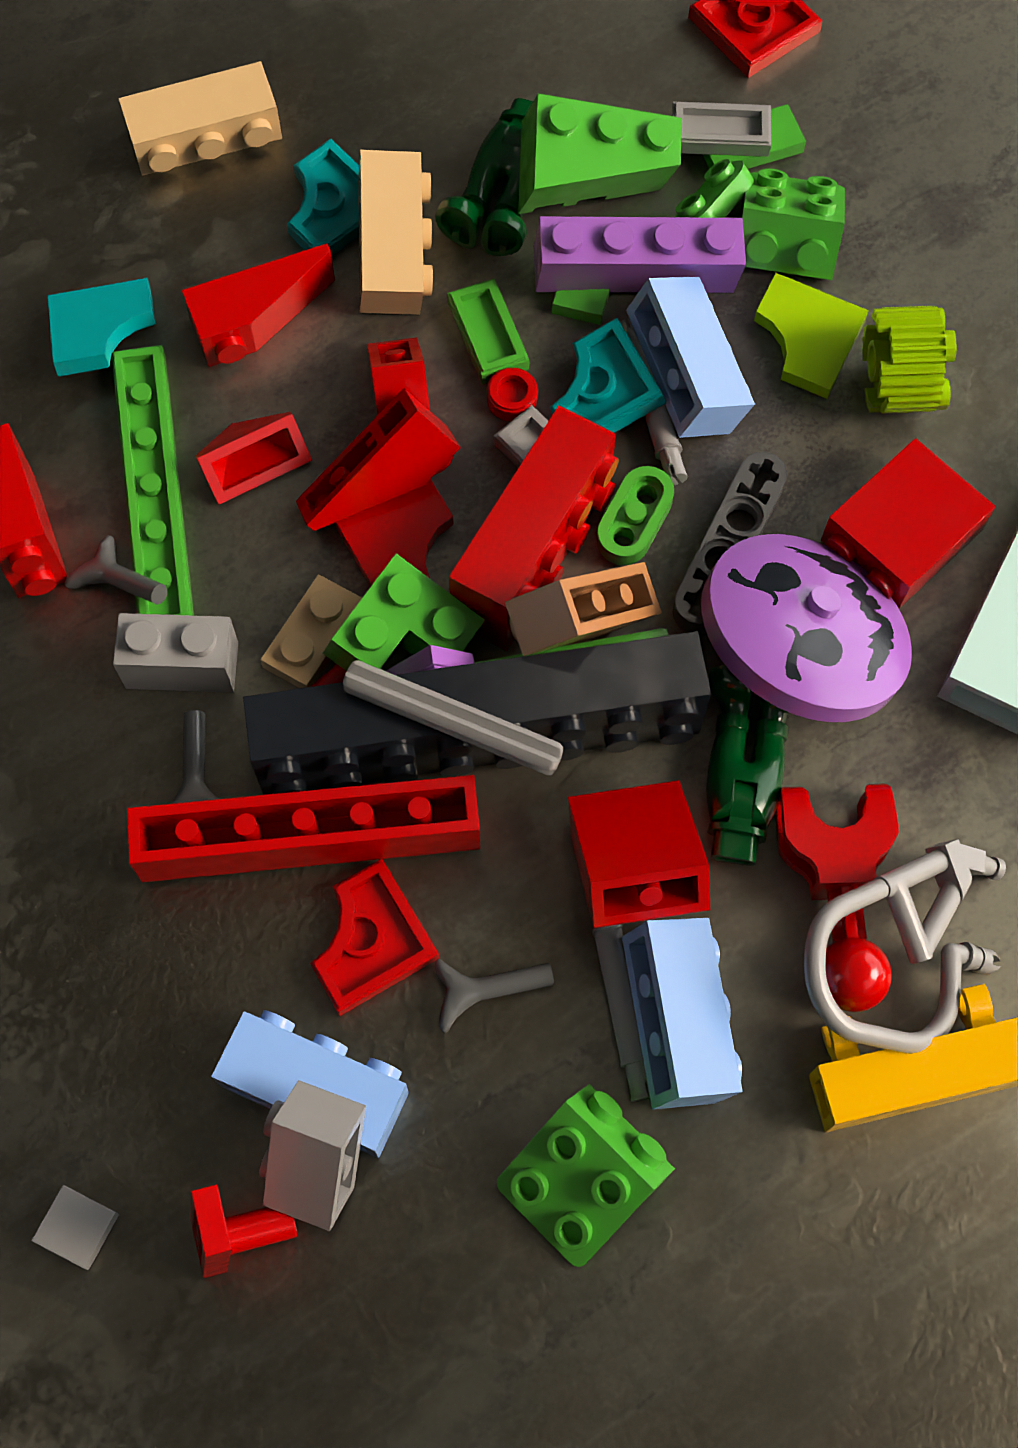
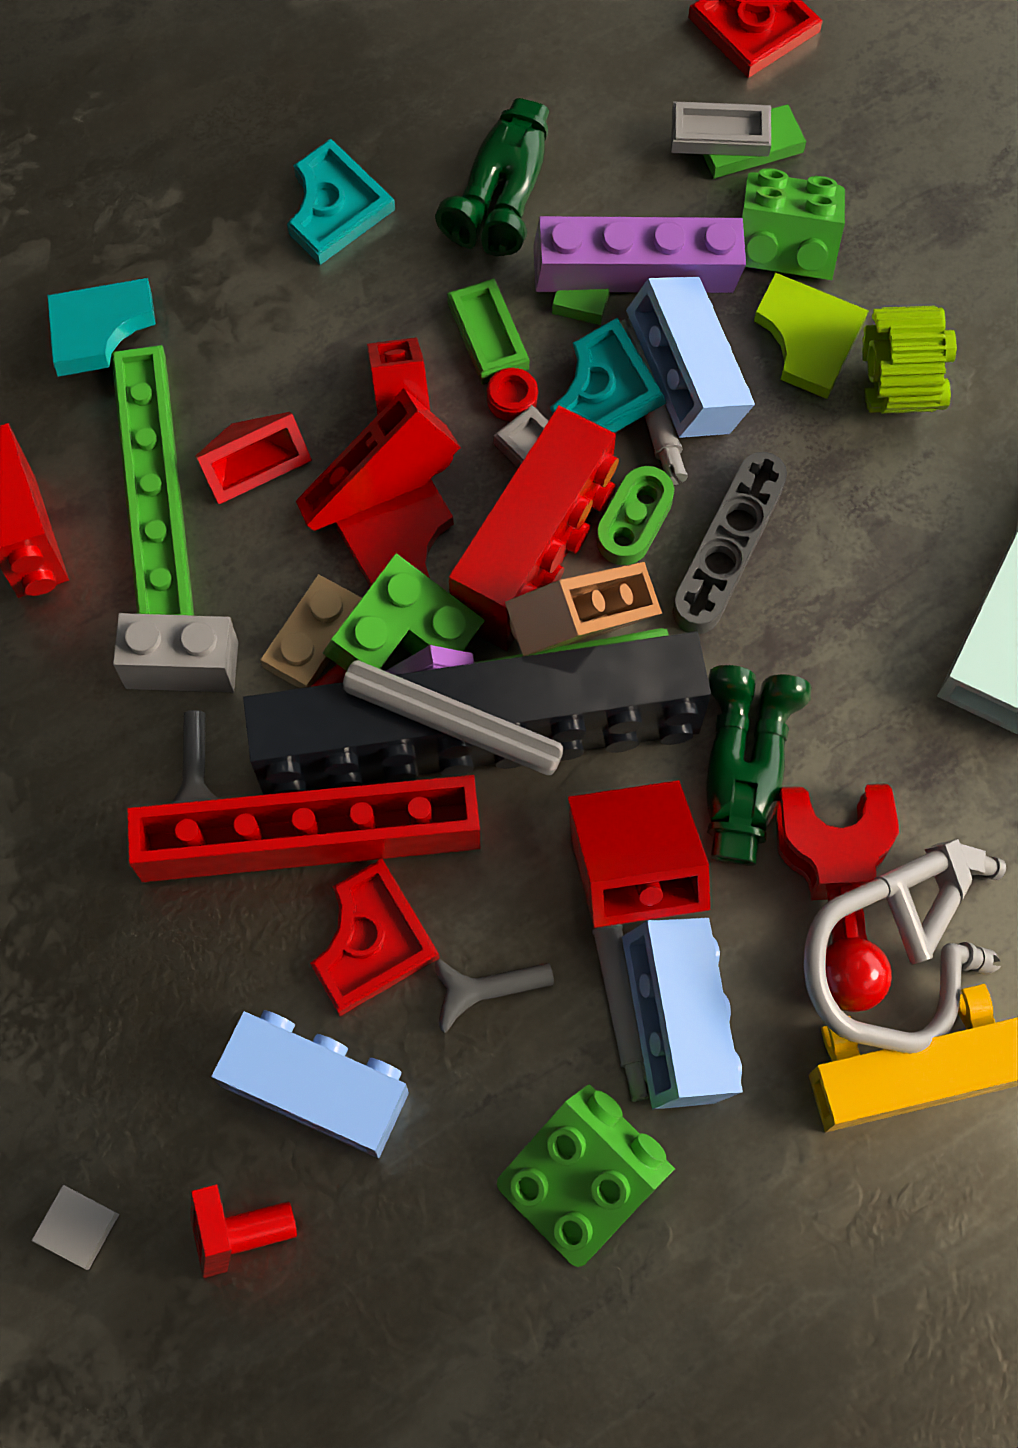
(105, 569): dark grey piece -> none
(201, 118): tan brick -> none
(252, 305): red slope -> none
(311, 1154): light grey brick -> none
(393, 232): tan brick -> none
(593, 151): bright green wedge -> none
(721, 191): bright green plate -> none
(805, 628): medium lavender dish -> none
(907, 522): red brick -> none

